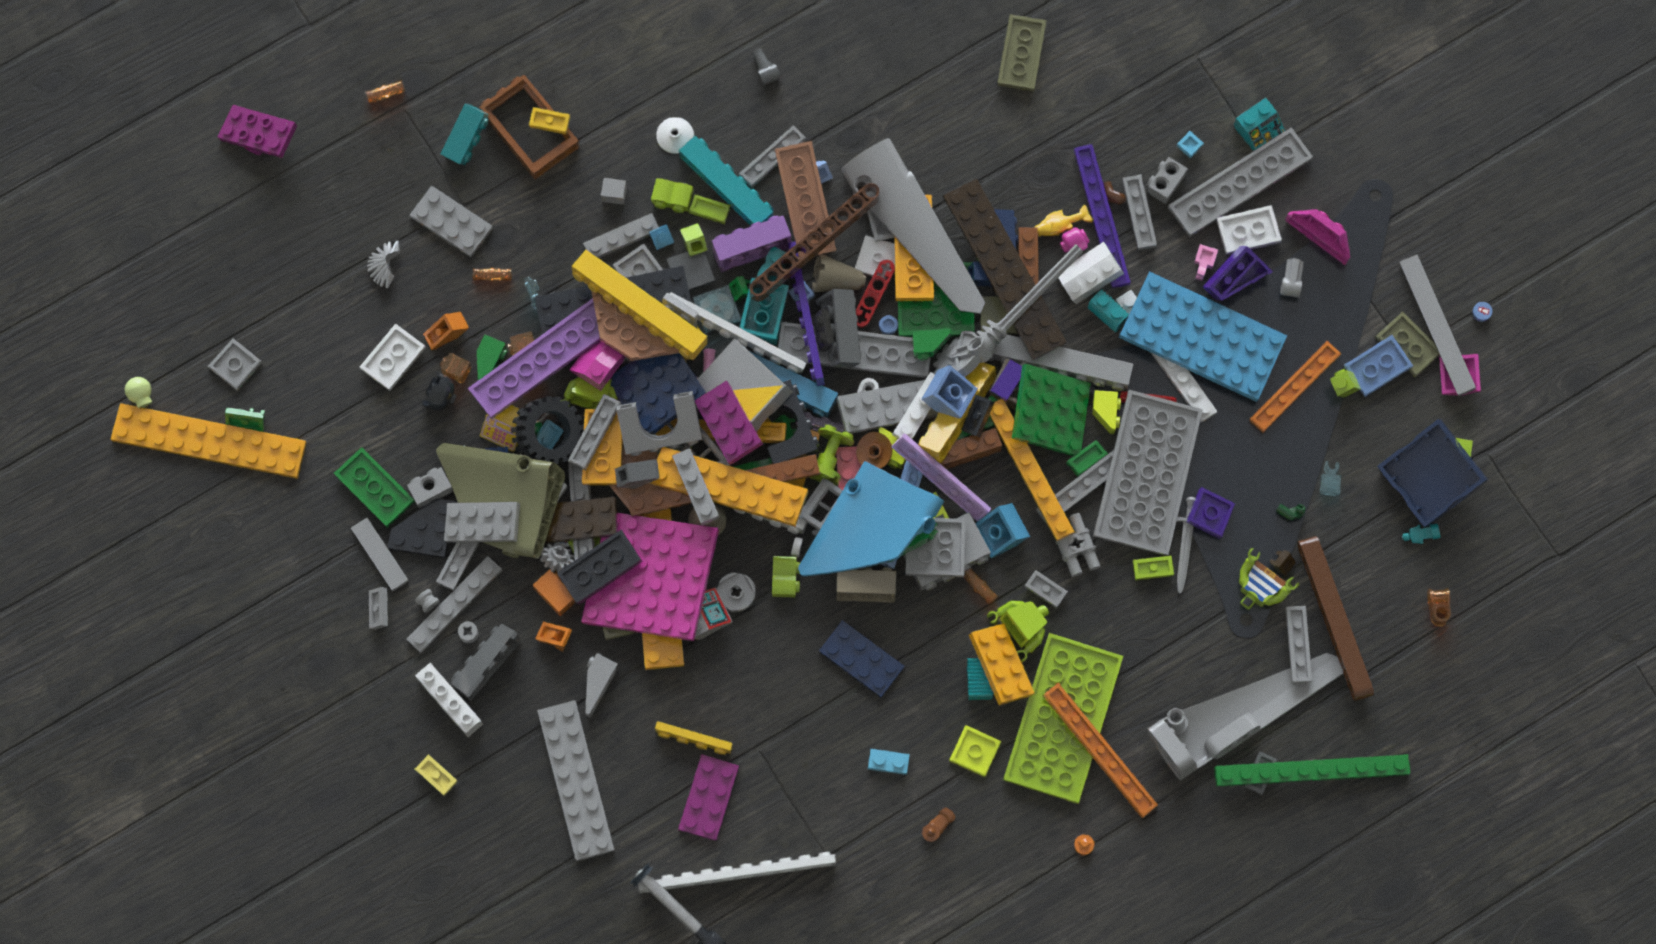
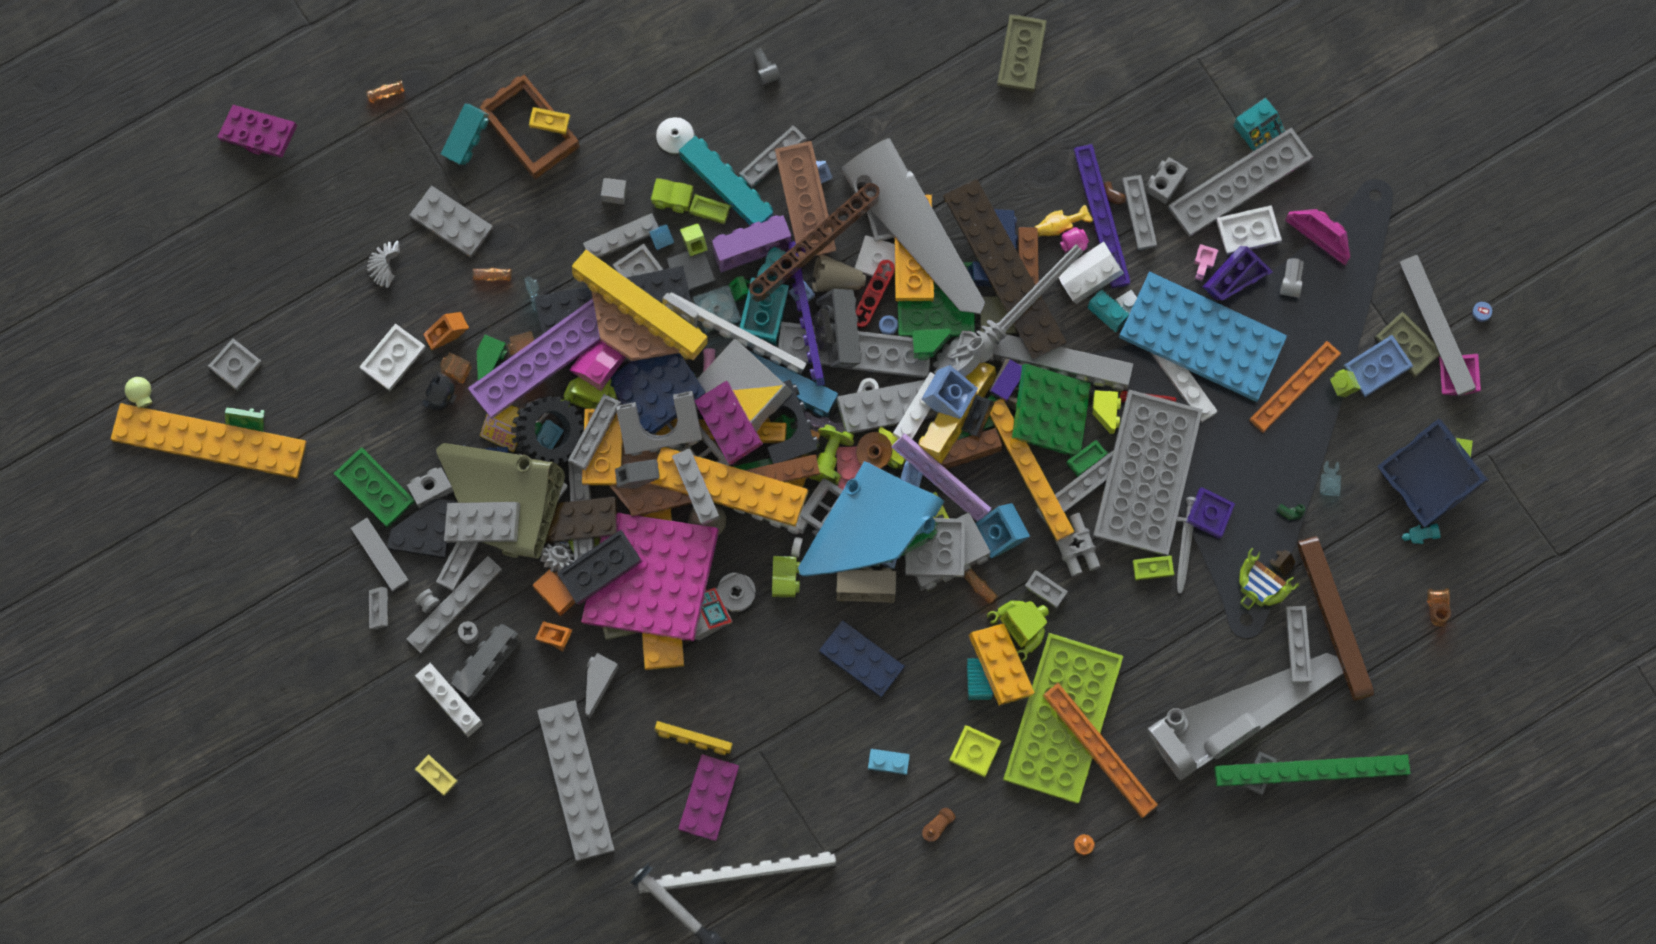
(1190, 144): medium azure plate -> none

